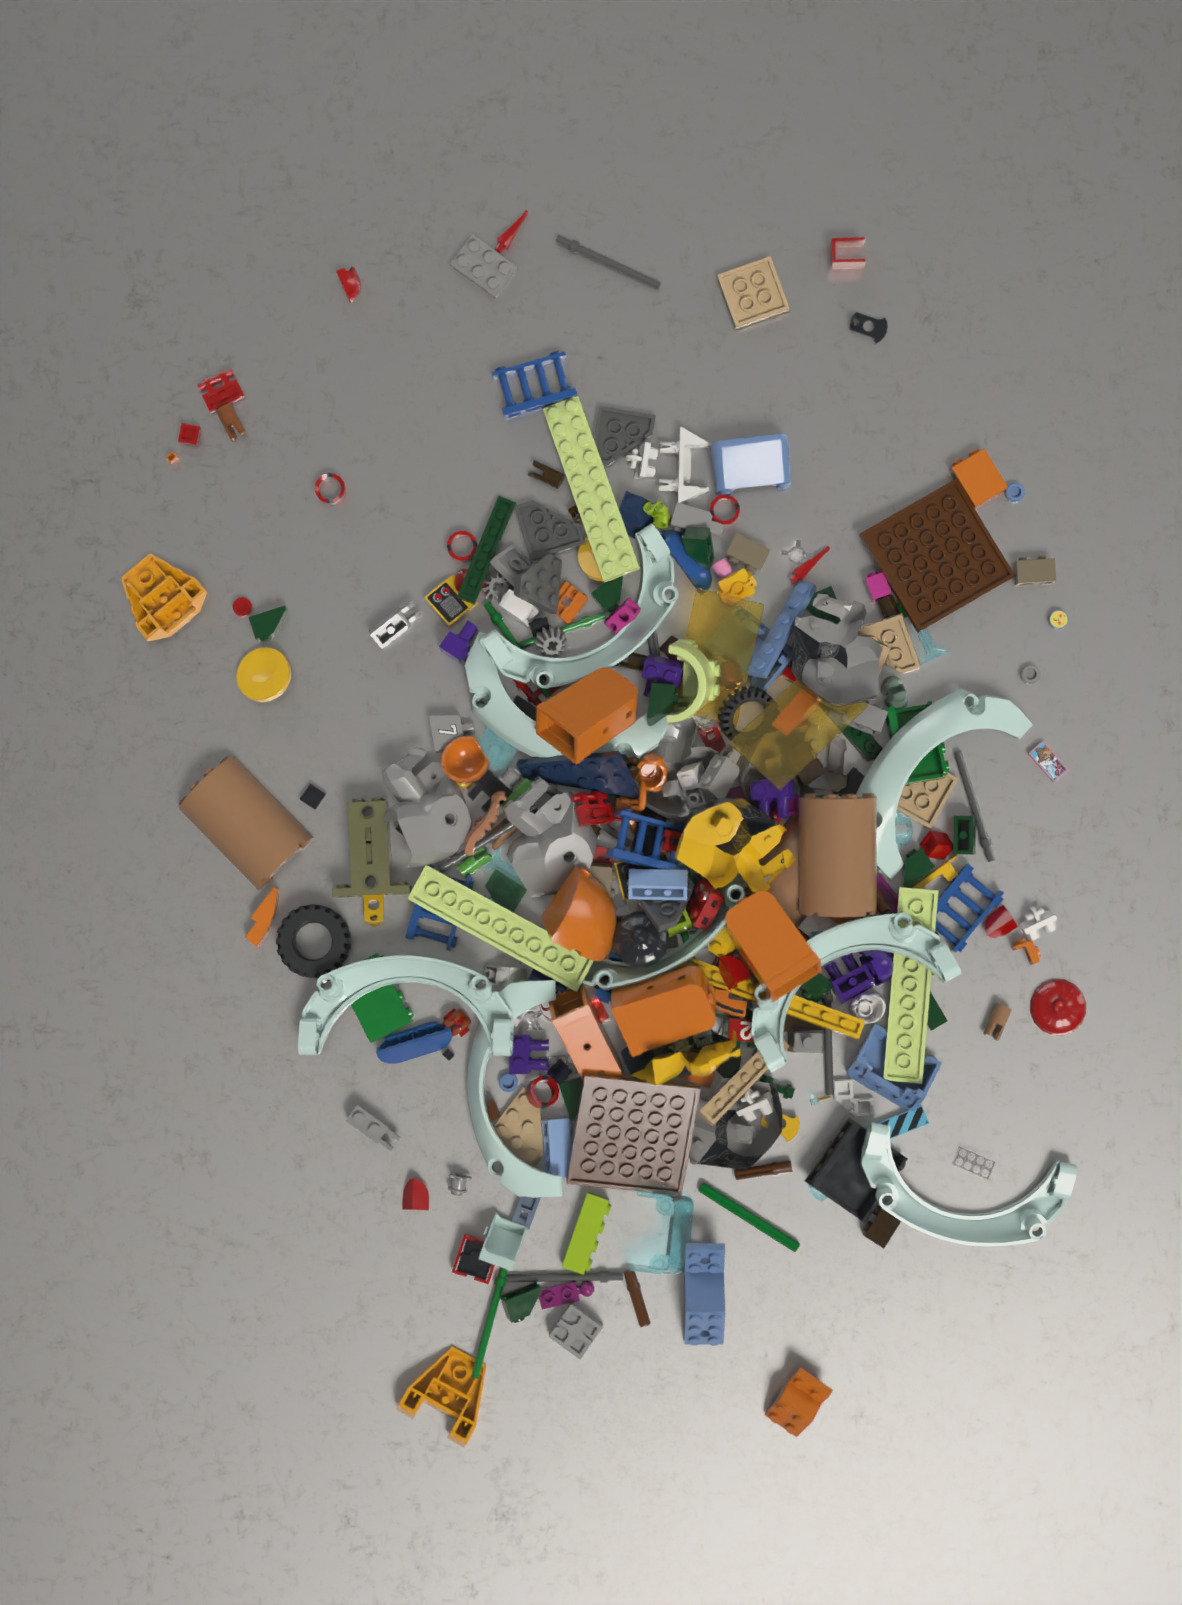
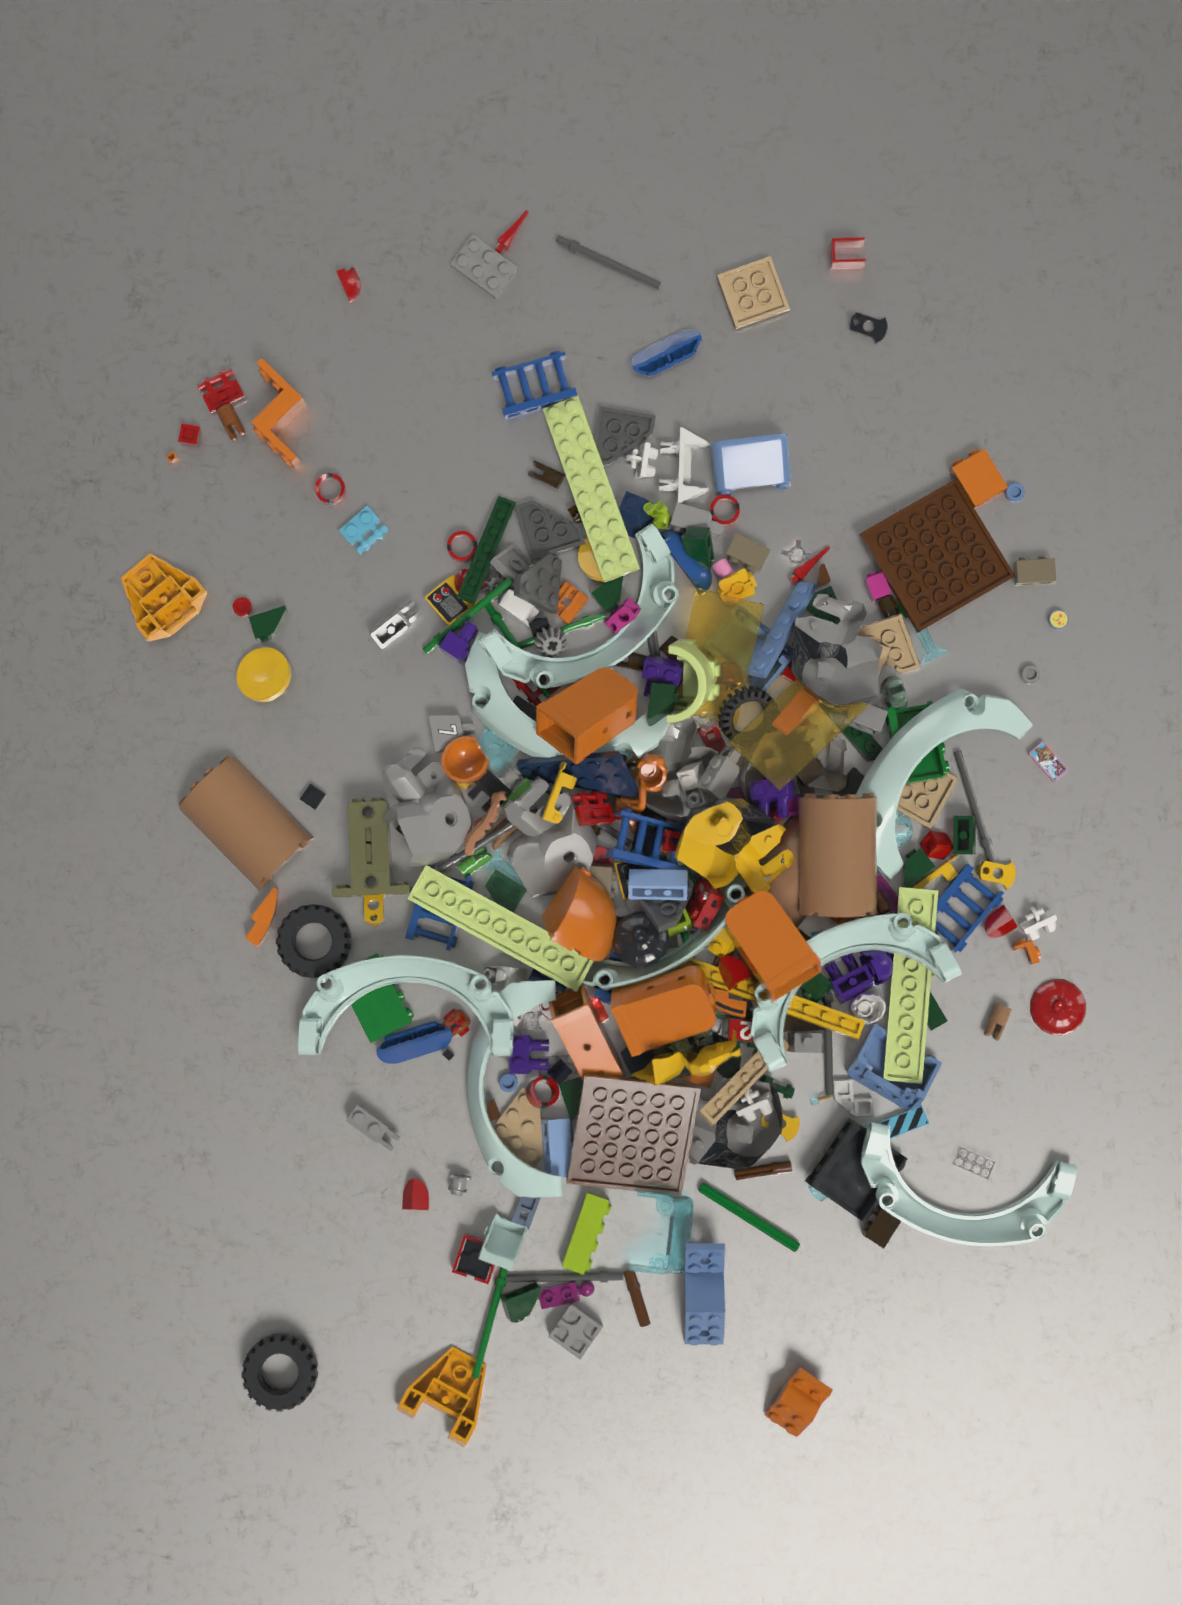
(261, 1391): none -> black tyre
(278, 414): none -> orange bracket
(359, 526): none -> medium azure plate
(439, 637): none -> green bar
(550, 813): none -> yellow piece
(666, 352): none -> blue brick
(823, 577): none -> reddish brown slope
(1007, 877): none -> yellow piece

